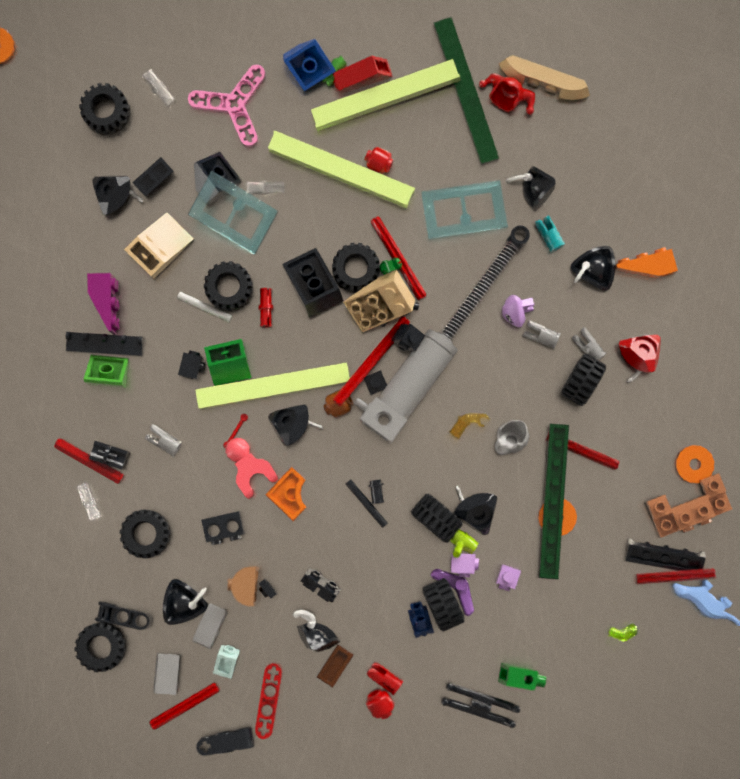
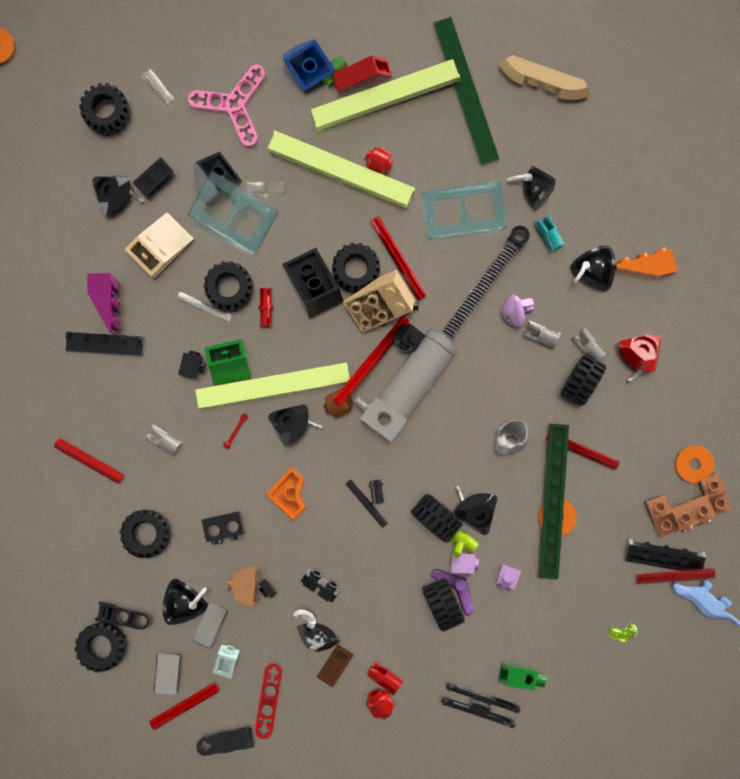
(88, 501): clear axle -> none
(107, 371): bright green slope -> none
(108, 455): black hips -> none
(247, 465): coral piece -> none
(375, 382): black plate -> none
(389, 266): green piece -> none
(420, 620): dark blue hips -> none
(464, 421): clear yellow piece -> none
(508, 93): red piece -> none

